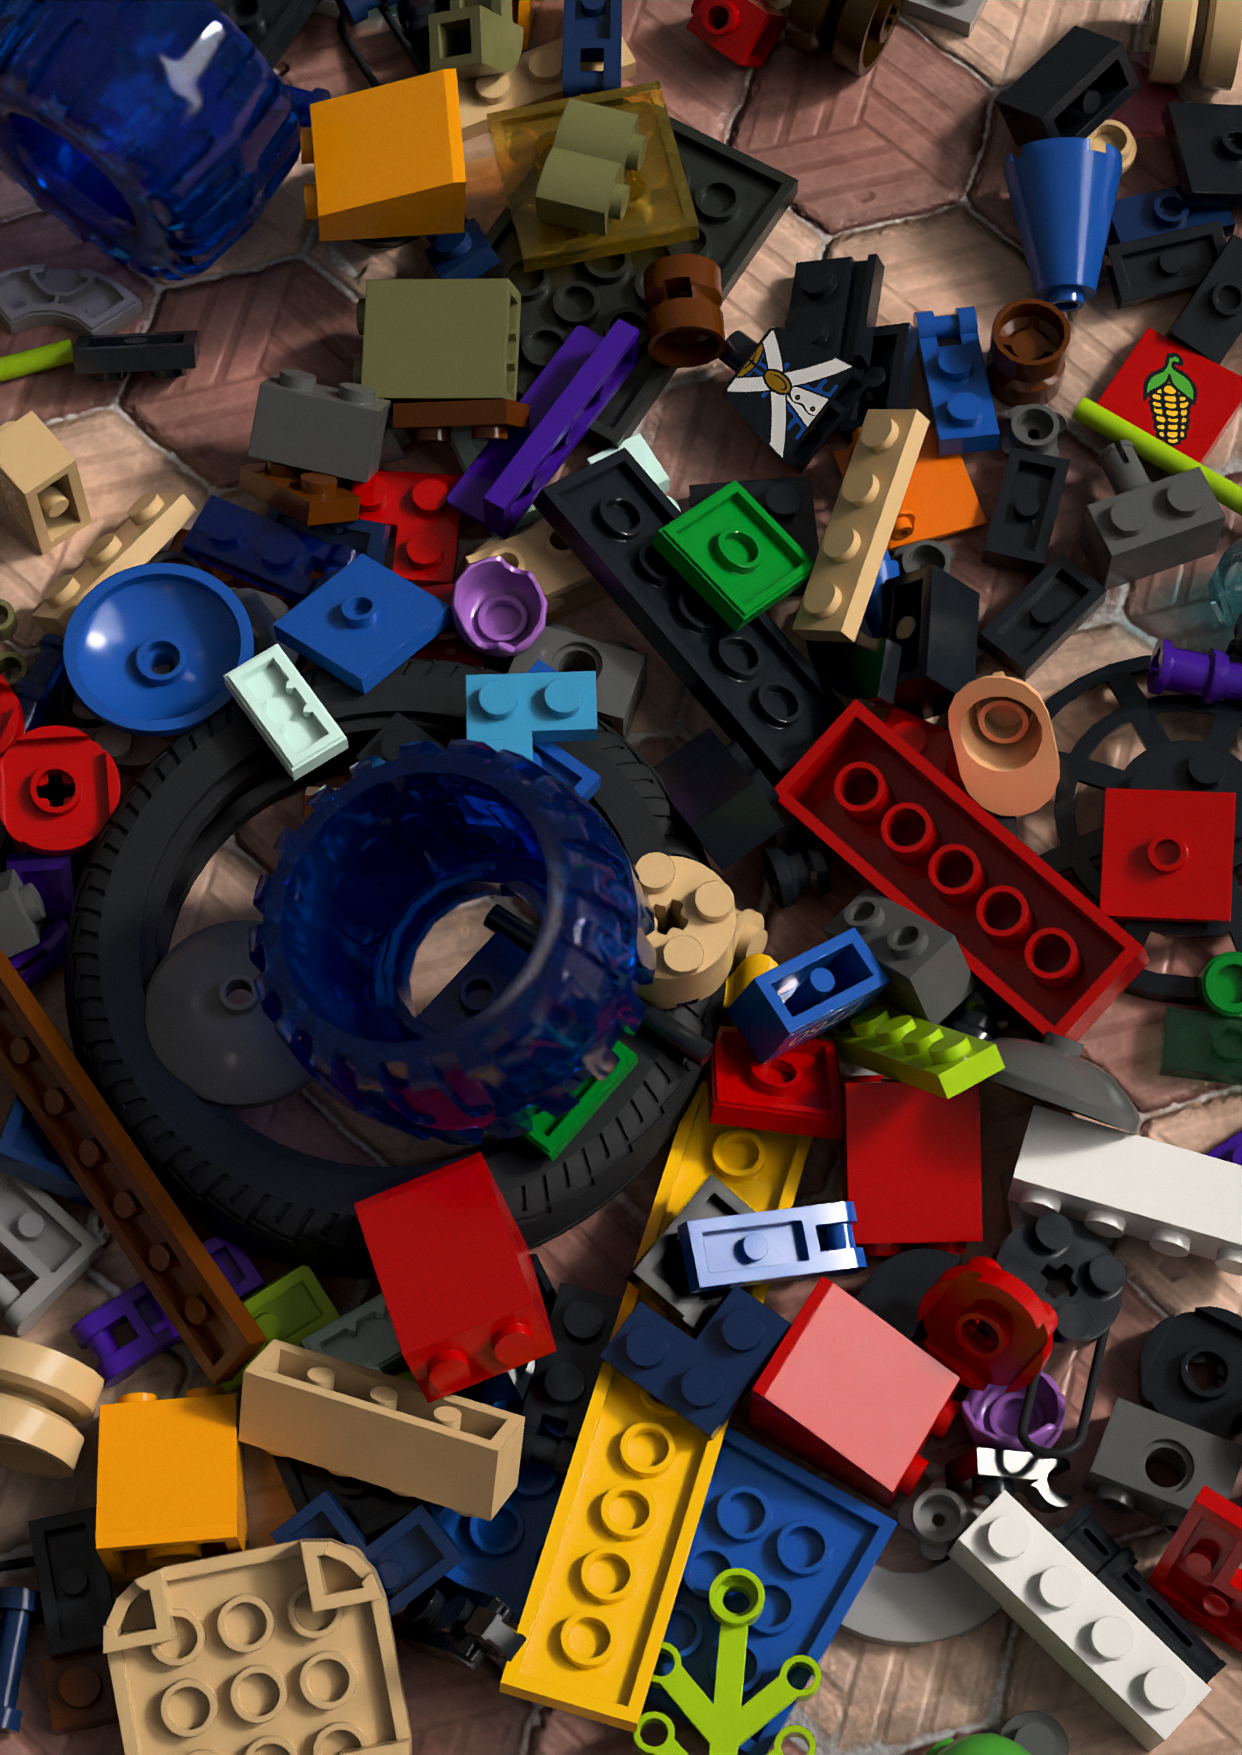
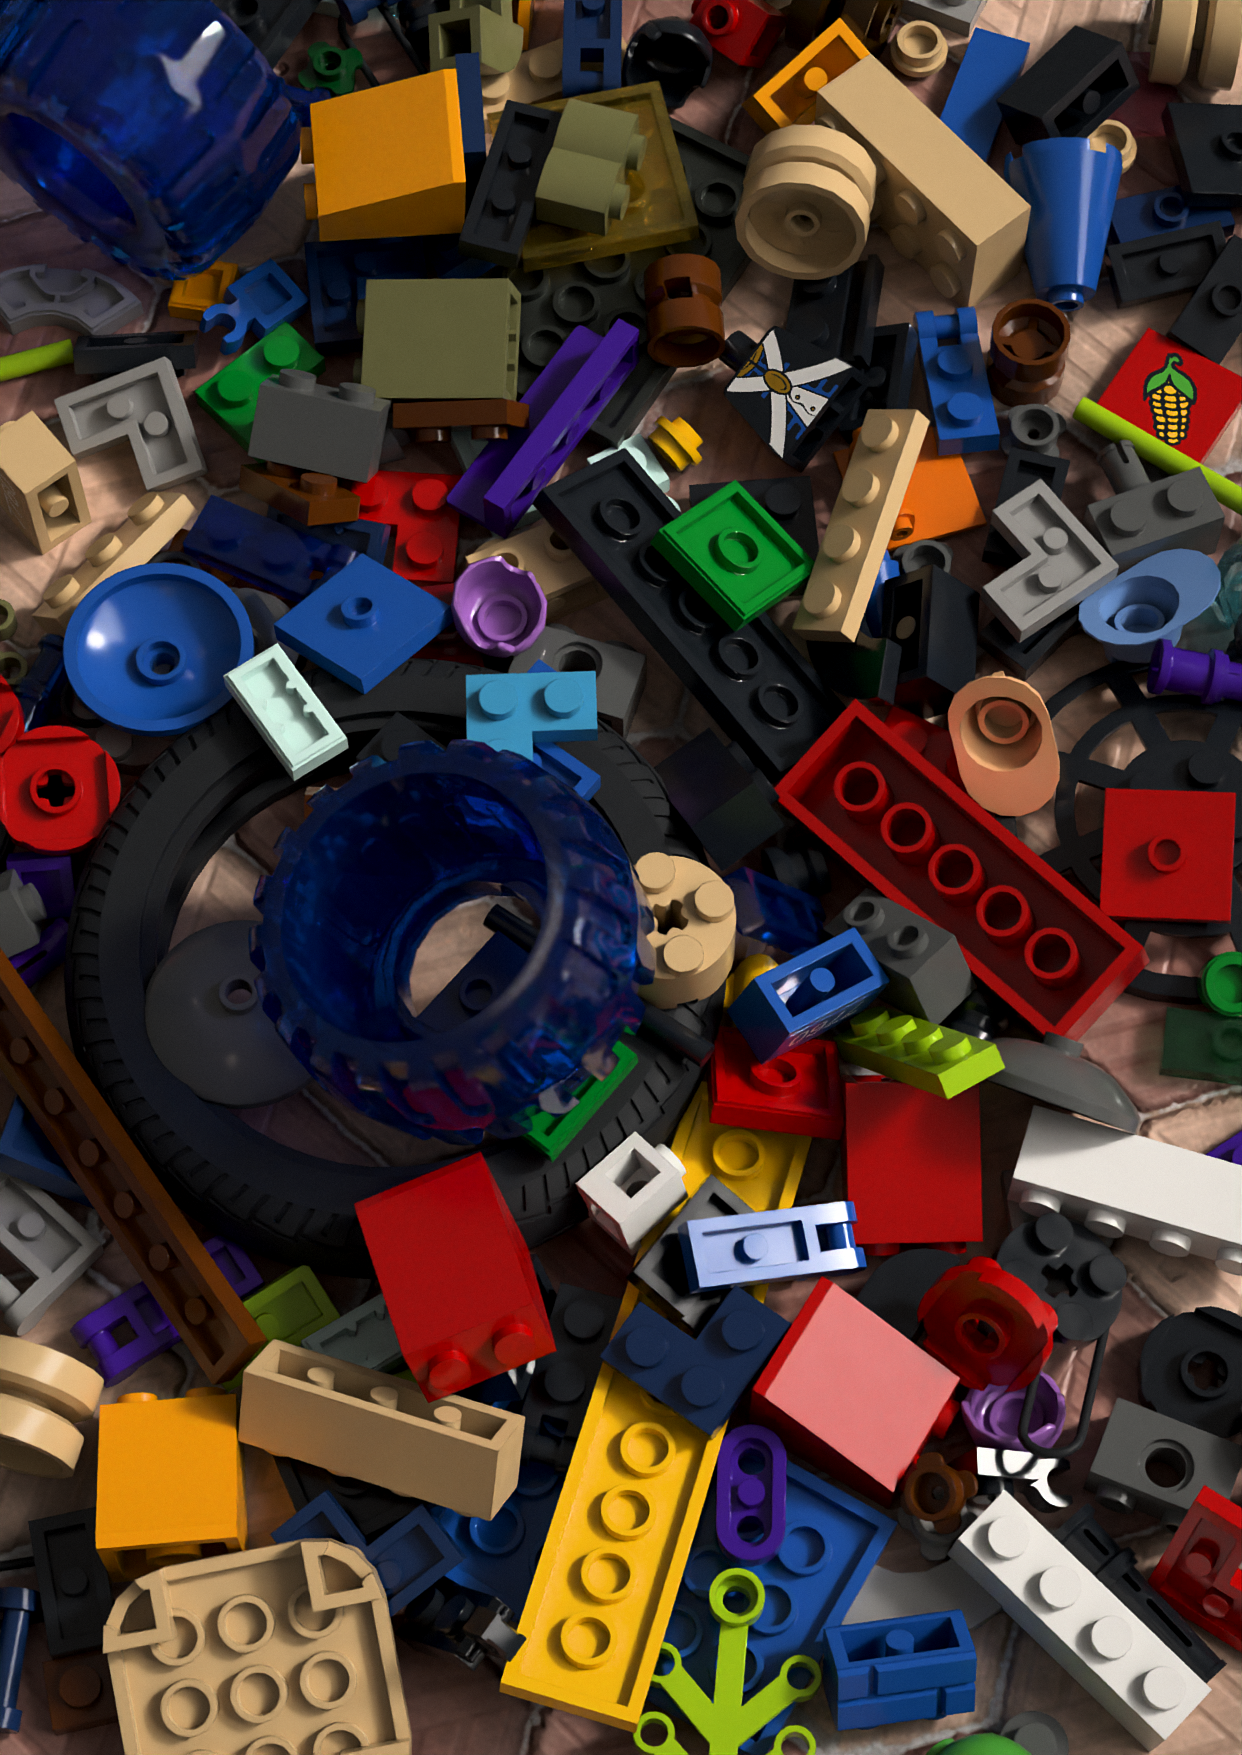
(141, 408): none -> light grey plate
(195, 295): none -> light orange tile
(233, 392): none -> green plate
(255, 303): none -> blue plate
(336, 81): none -> dark green plate
(338, 280): none -> dark blue plate
(471, 119): none -> dark blue plate
(508, 185): none -> black plate
(633, 1190): none -> white brick
(669, 53): none -> black hair
(676, 442): none -> yellow plate
(751, 1497): none -> dark purple plate
(776, 912): none -> clear blue plate
(792, 91): none -> light orange slope
(806, 202): none -> tan wheel
(899, 1670): none -> blue brick
(918, 49): none -> tan plate
(919, 1489): none -> reddish brown plate
(931, 187): none -> tan brick
(985, 73): none -> blue tile
(1058, 564): none -> light grey plate
(1150, 603): none -> medium blue piece

